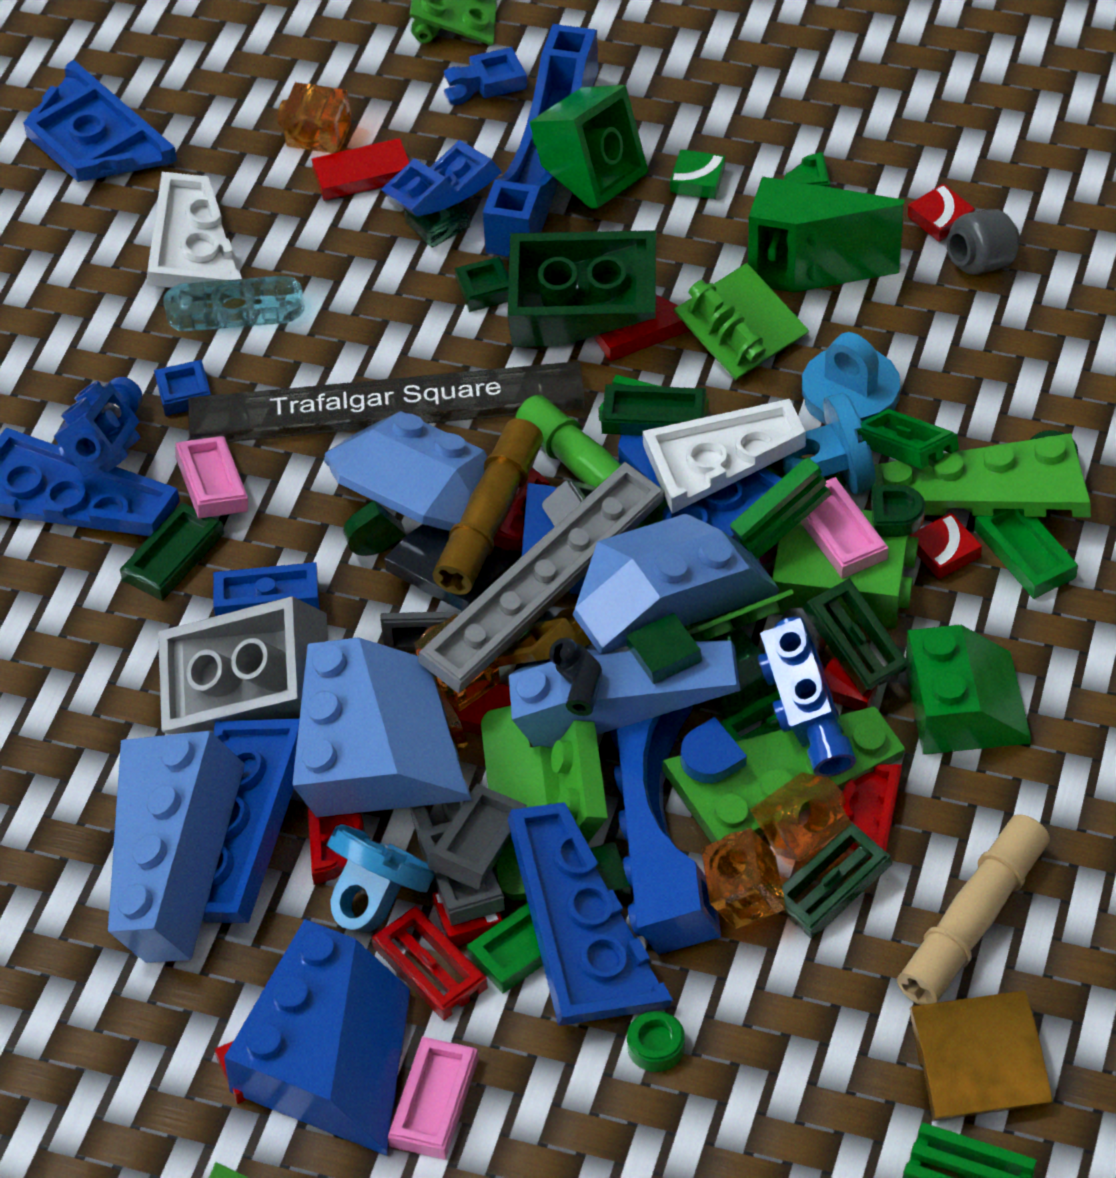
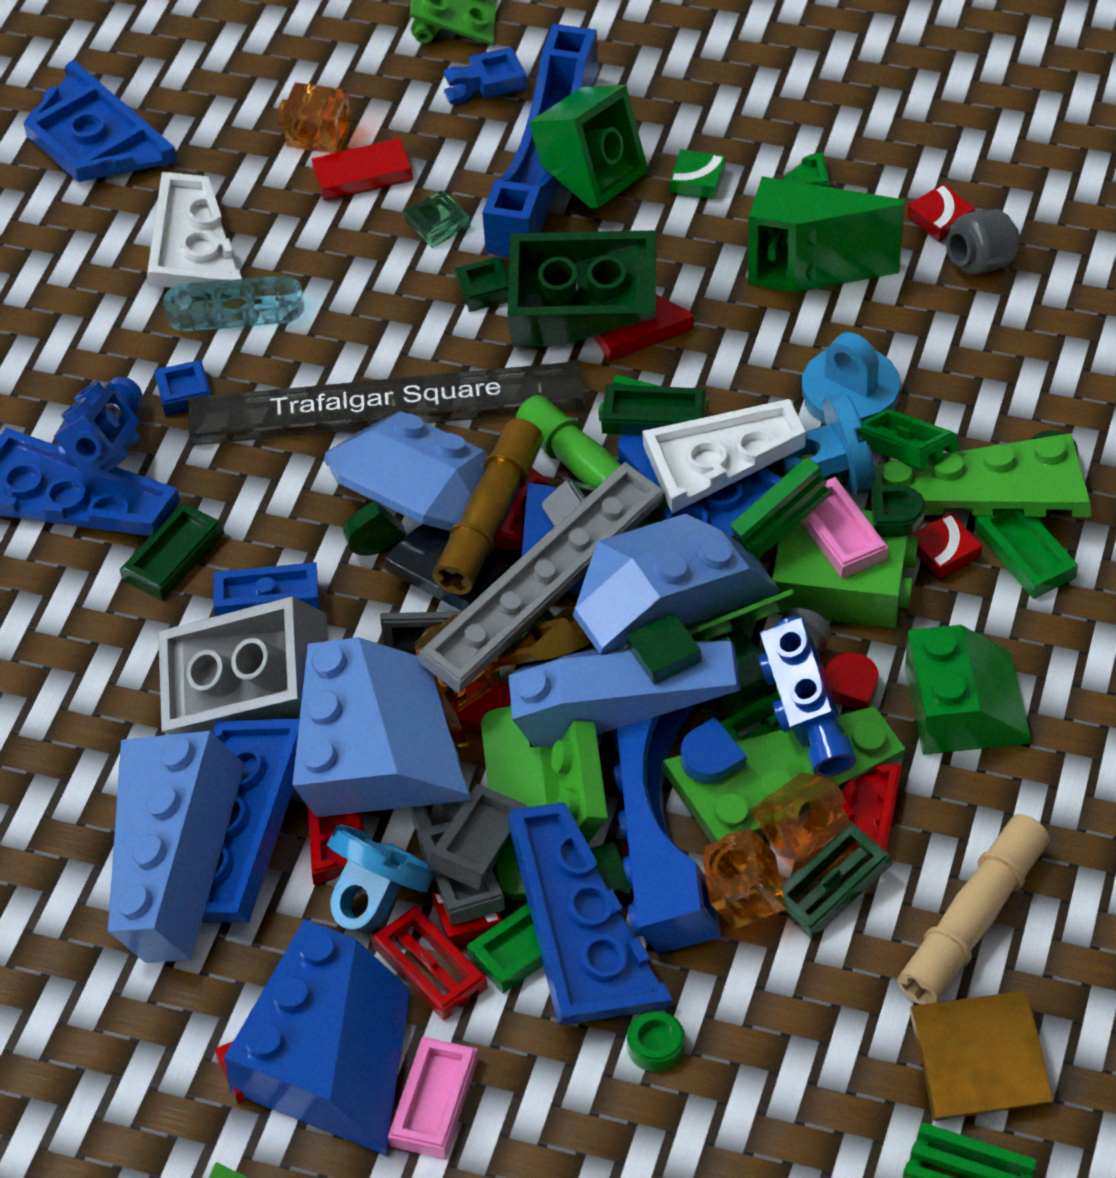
(211, 477): bright pink tile -> none
(447, 182): blue slope -> none
(580, 671): black arm -> none
(740, 320): bright green hinge -> none
(840, 646): dark green tile -> none

